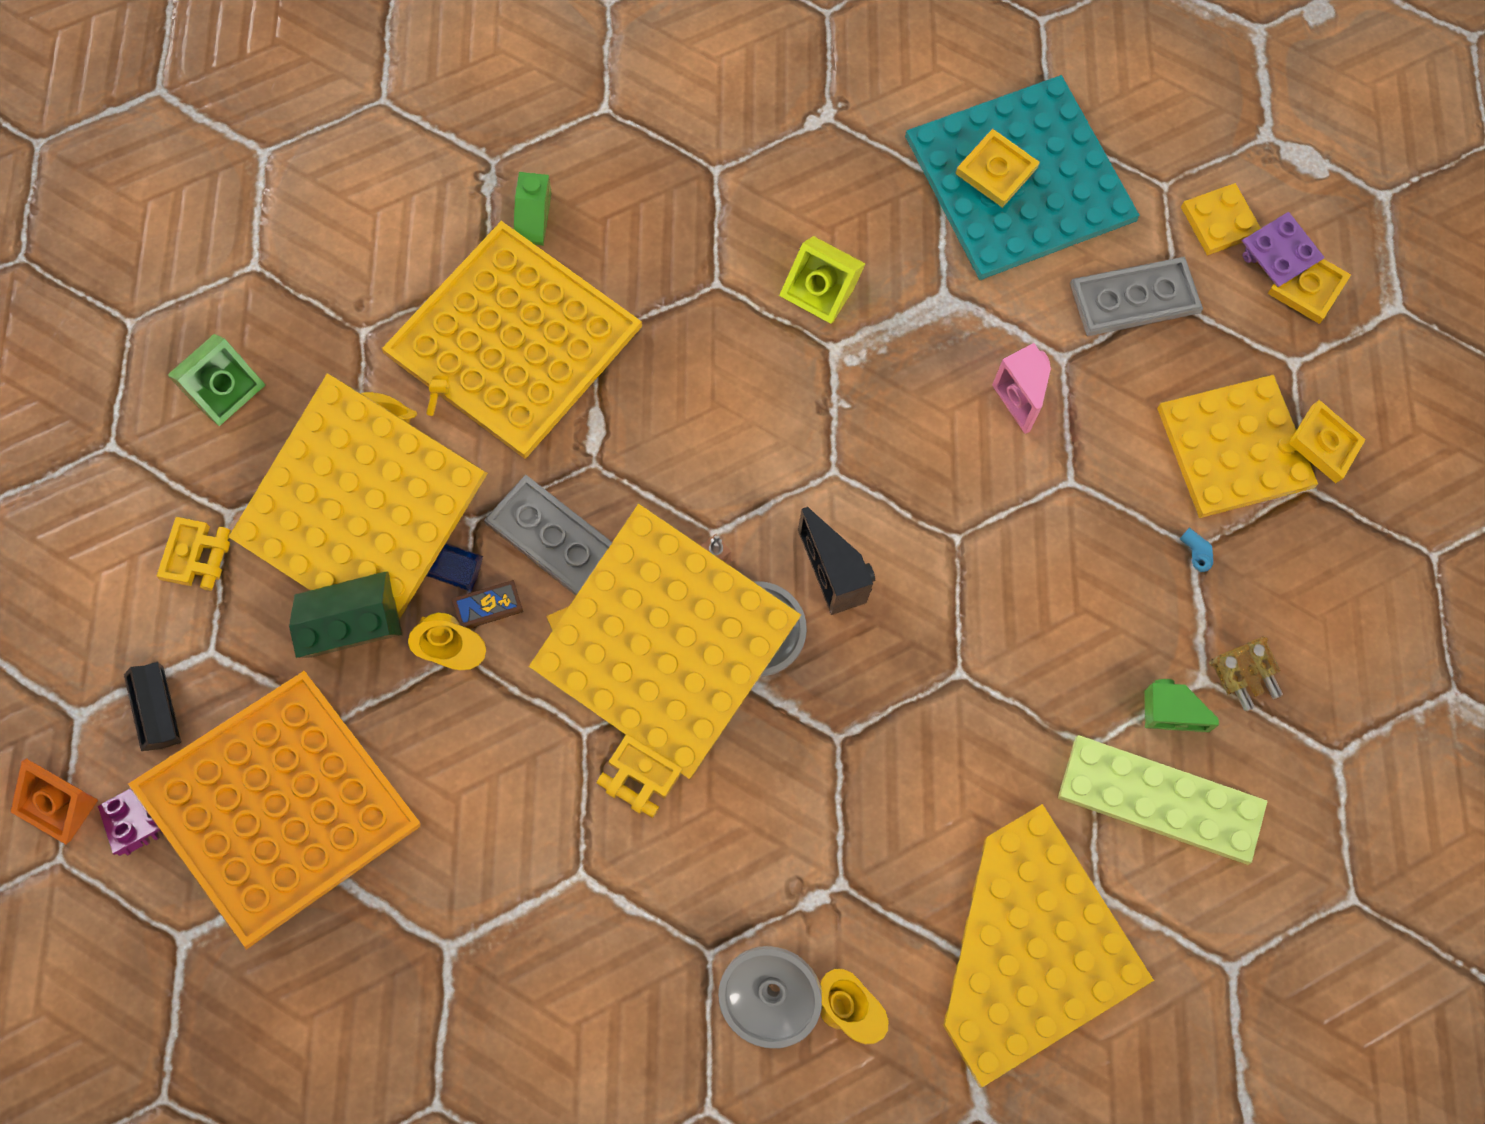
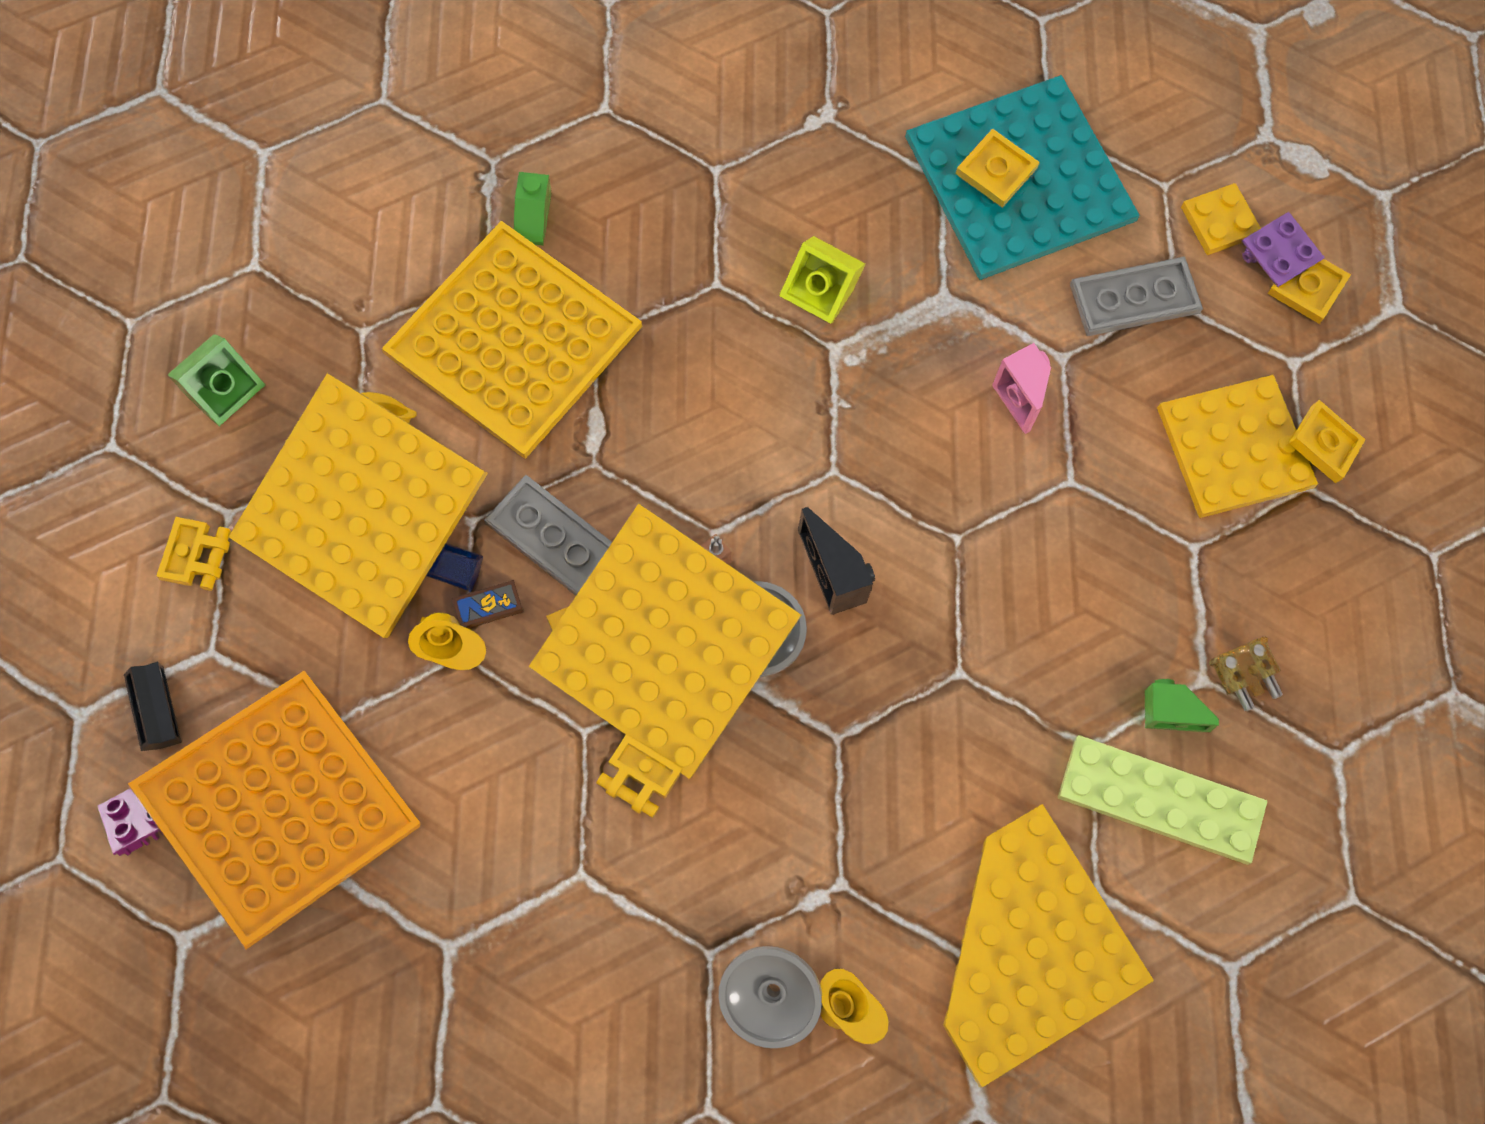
(50, 802): orange slope -> none
(344, 616): dark green slope -> none
(438, 385): yellow hand -> none
(1201, 550): dark azure arm -> none

